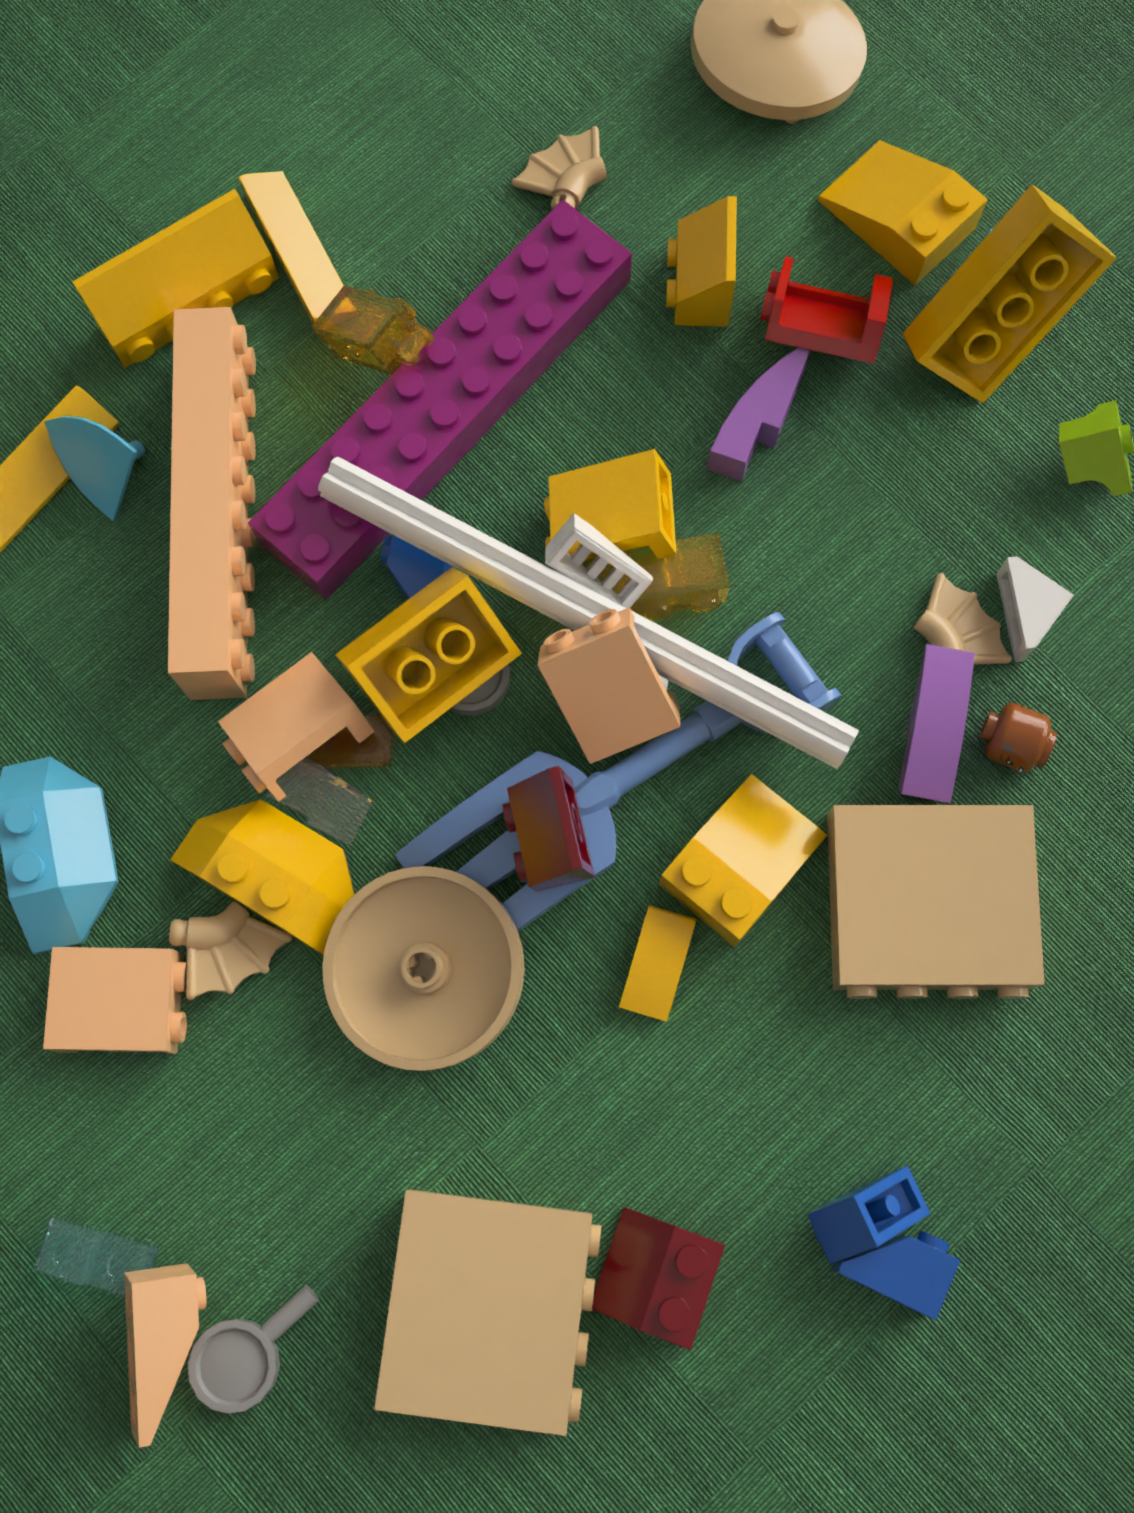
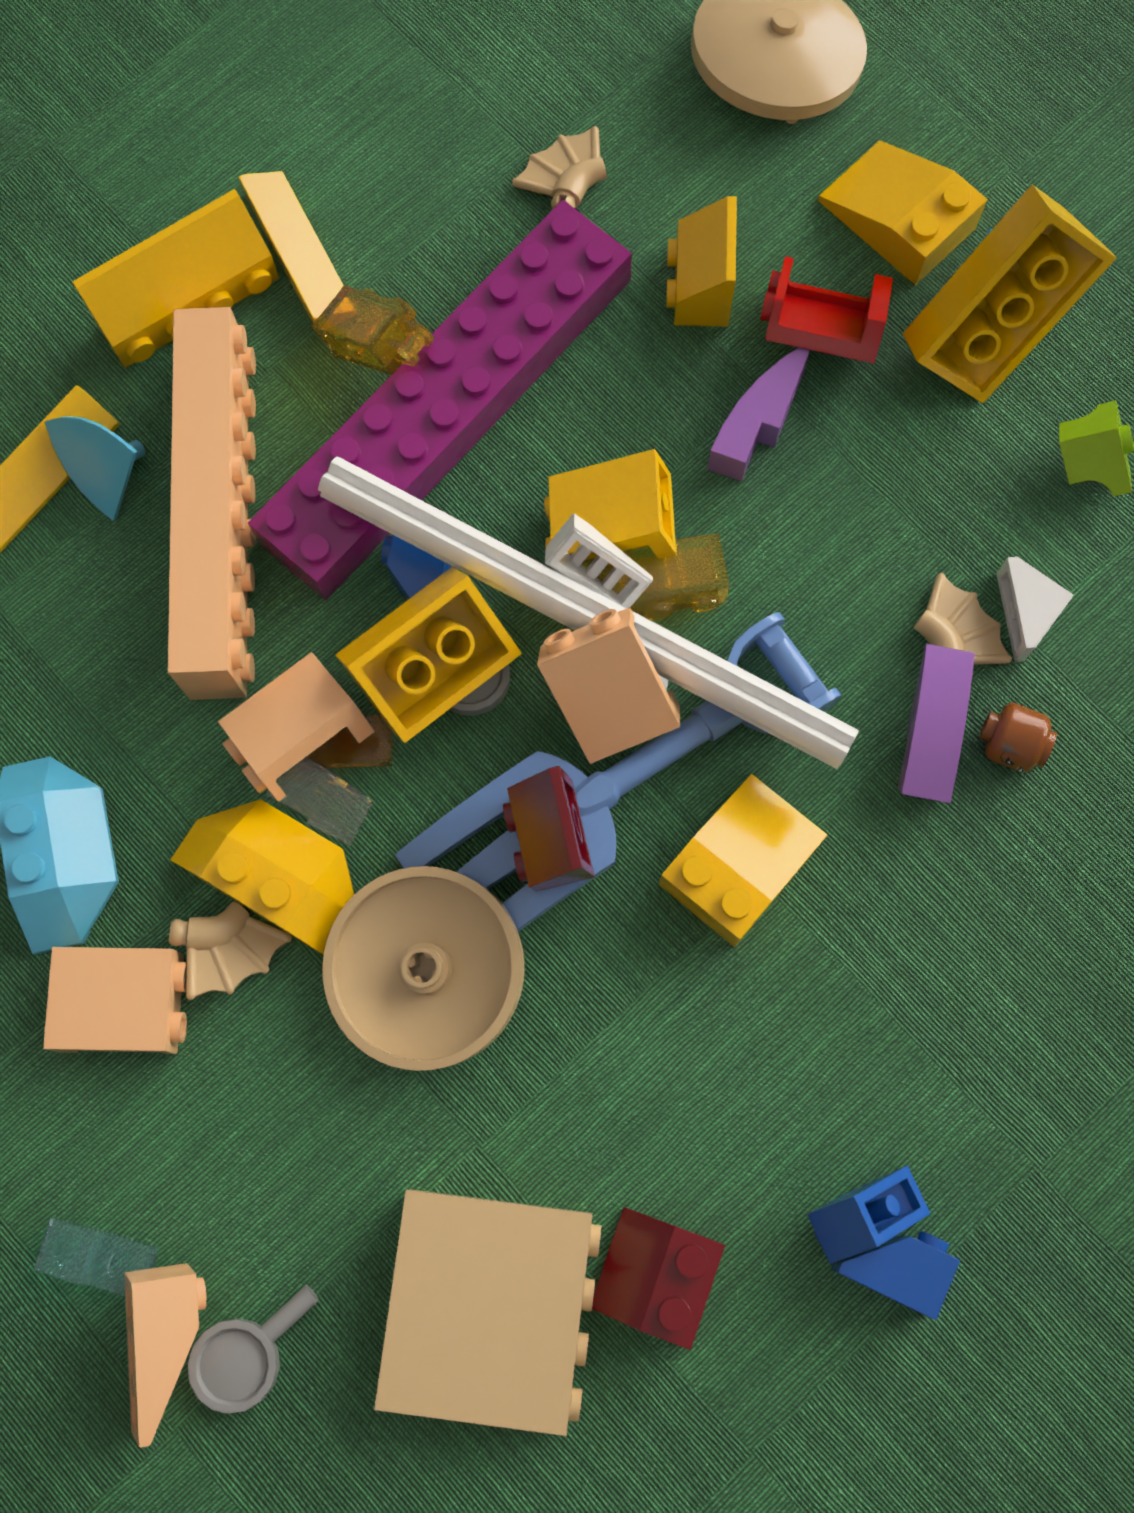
(657, 963): yellow slope -> none
(934, 900): tan brick -> none

